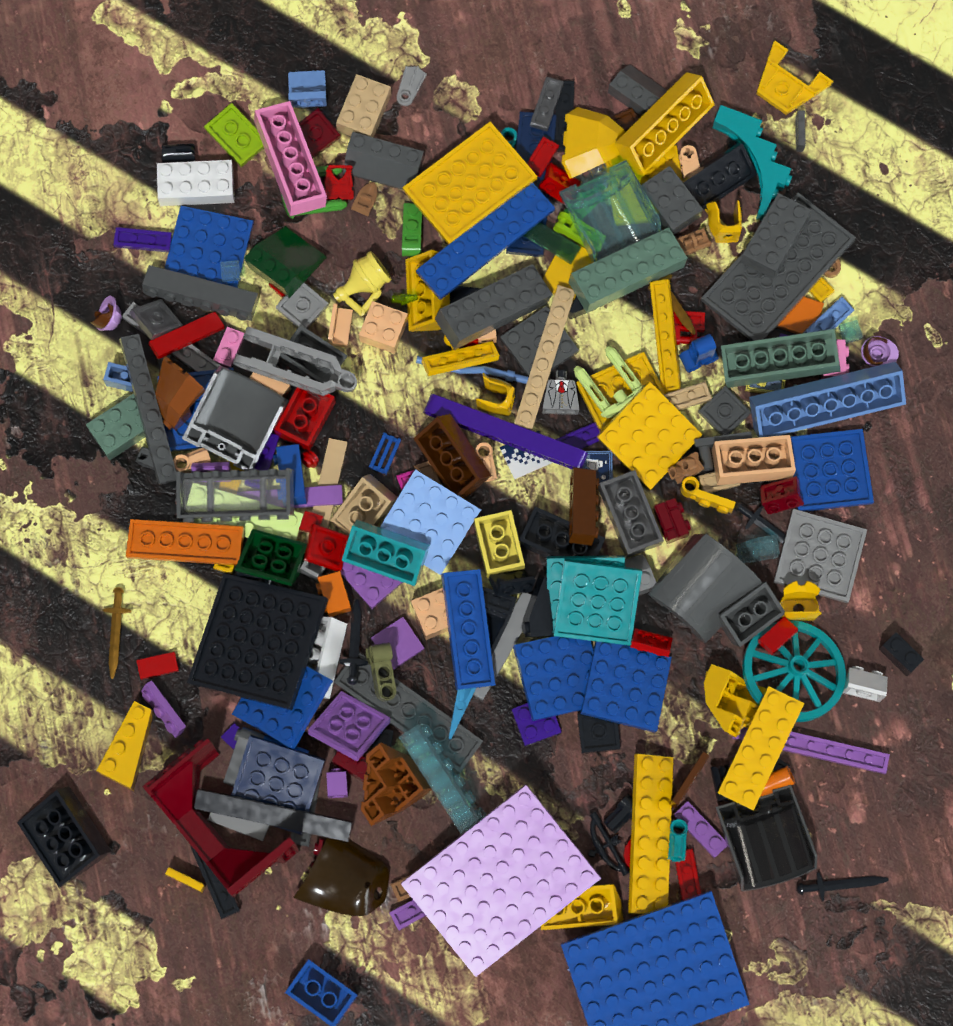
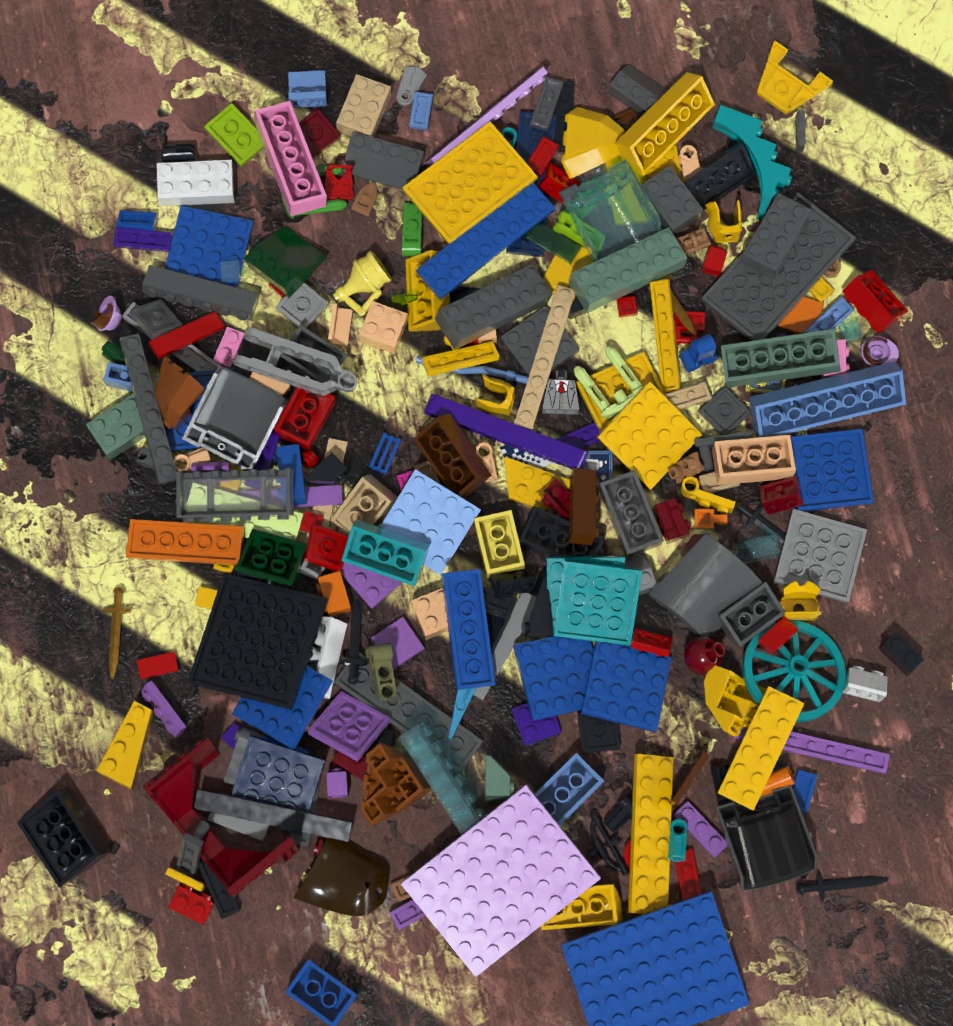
(113, 352): none -> dark green brick
(137, 220): none -> blue plate
(191, 850): none -> dark grey piece
(191, 905): none -> red bracket
(205, 597): none -> yellow tile
(328, 472): none -> black slope
(421, 111): none -> medium blue plate
(492, 114): none -> lavender plate
(497, 782): none -> sand green slope
(527, 481): none -> yellow wing
(557, 498): none -> dark red bracket
(568, 789): none -> medium blue brick
(626, 306): none -> red tile
(703, 654): none -> dark red brick
(706, 519): none -> orange plate
(714, 261): none -> red brick
(804, 789): none -> blue tile
(874, 301): none -> red slope

